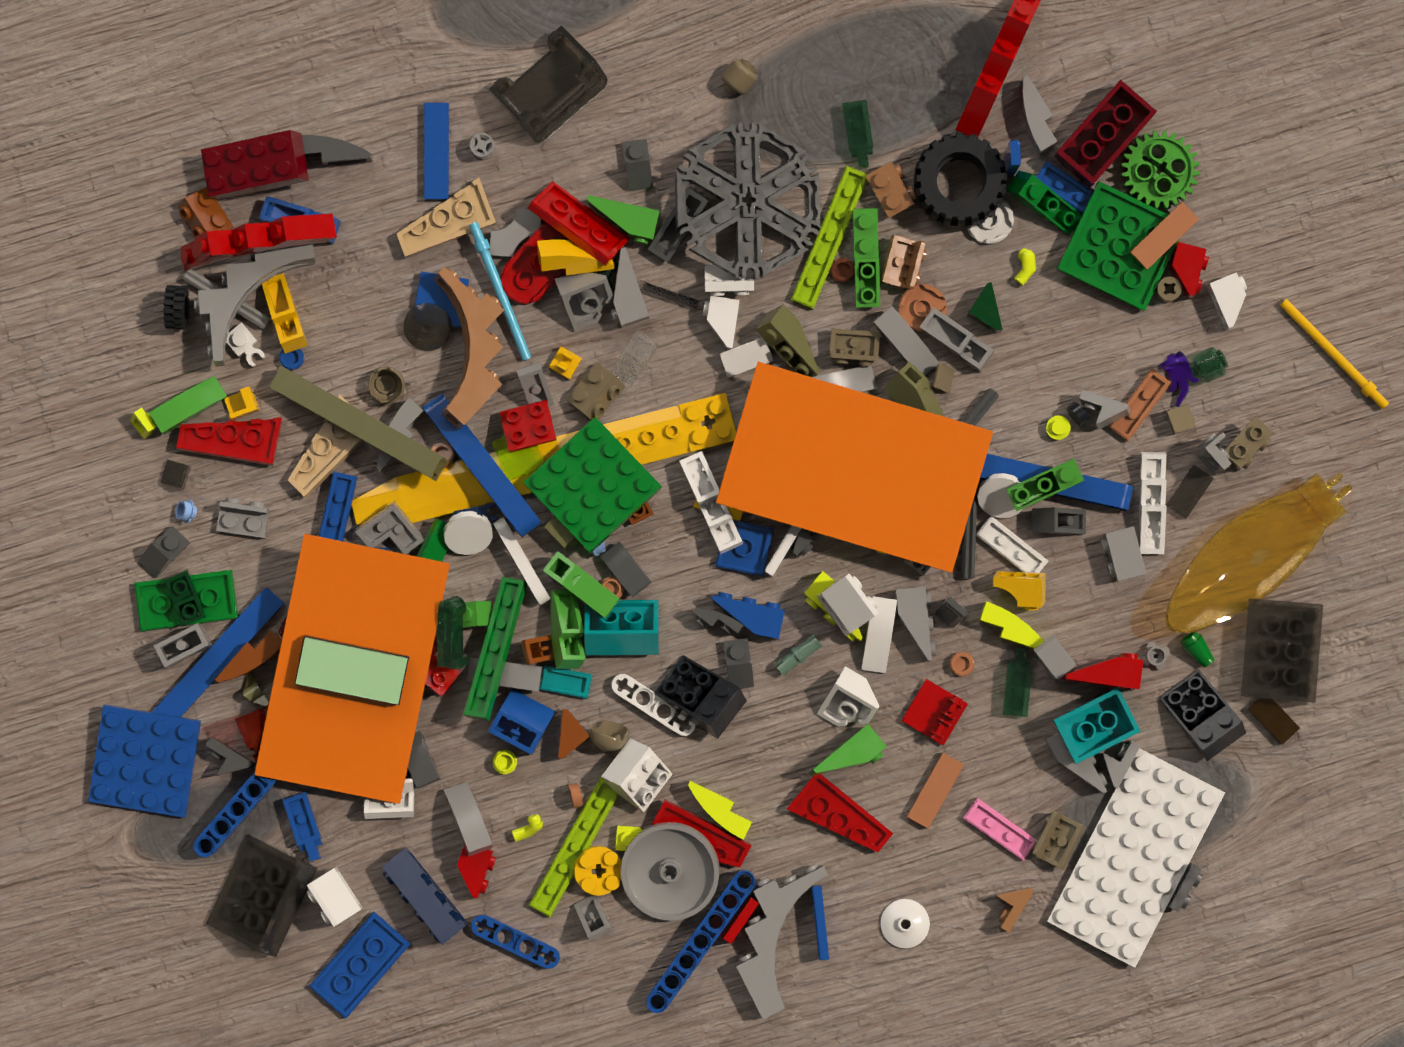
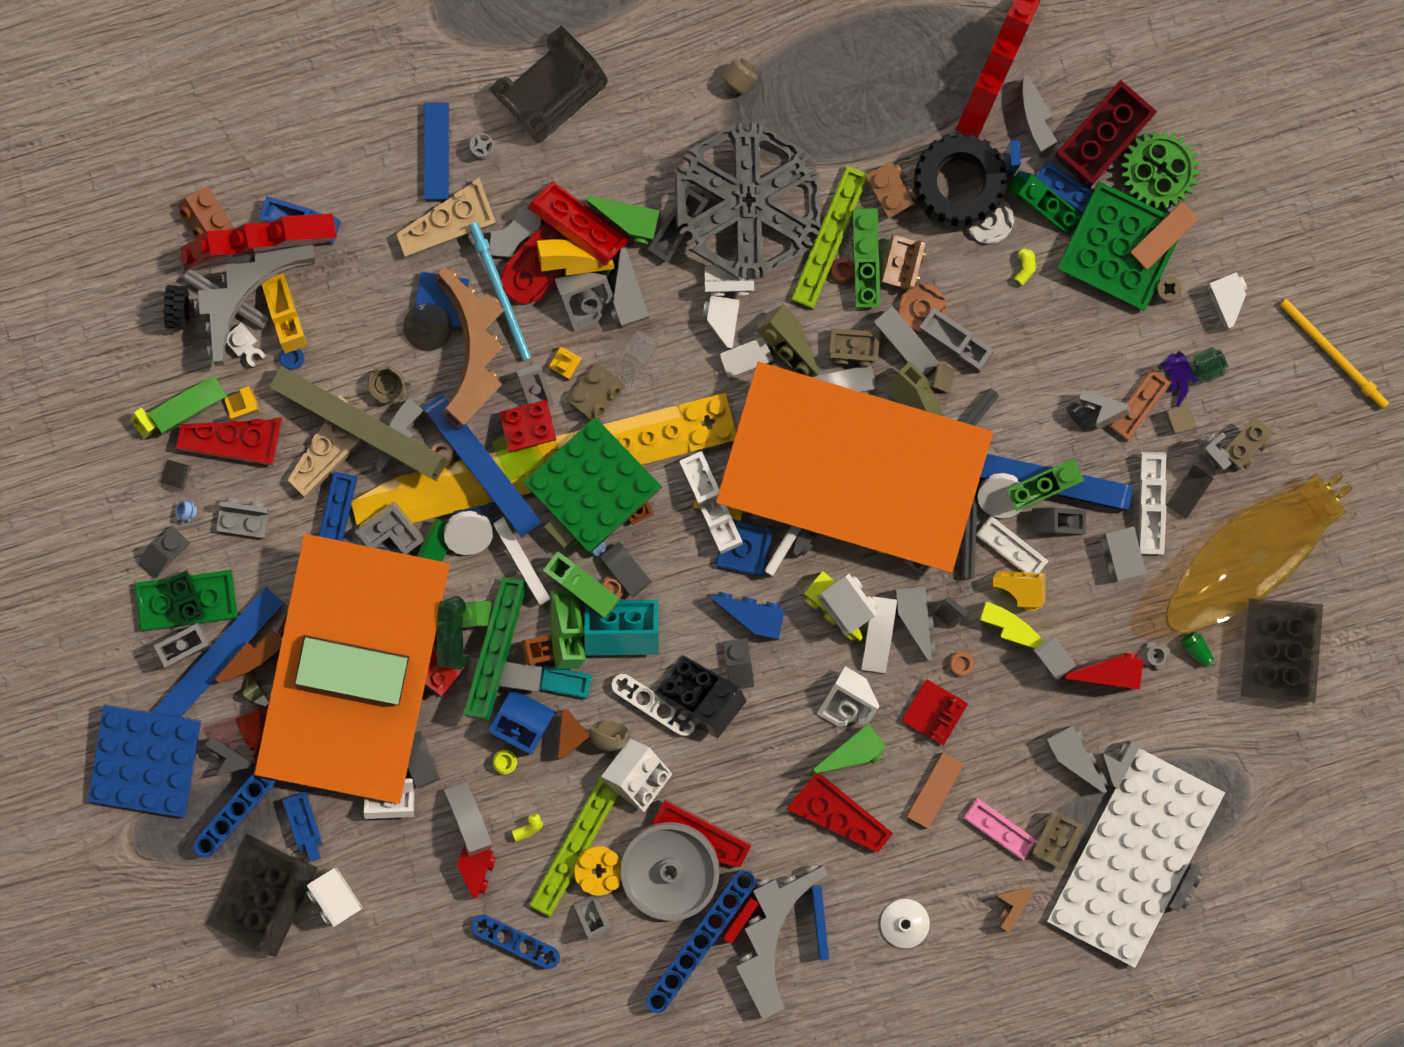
(254, 165): dark red brick -> none
(334, 150): dark grey slope -> none
(360, 964): blue tile -> none
(424, 895): dark blue wedge -> none
(575, 795): nougat tile -> none
(625, 835): neon yellow plate -> none
(637, 164): dark grey slope -> none
(671, 292): black piece -> none
(710, 617): dark grey slope -> none
(719, 809): neon yellow slope -> none
(798, 655): sand green pin -> none
(858, 131): clear green hinge -> none
(986, 310): dark green slope -> none
(1017, 685): clear green hinge -> none
(1058, 427): neon yellow plate -> none
(1096, 725): teal slope -> none
(1186, 267): red slope -> none
(1203, 715): black slope -> none
(1274, 719): dark brown tile -> none

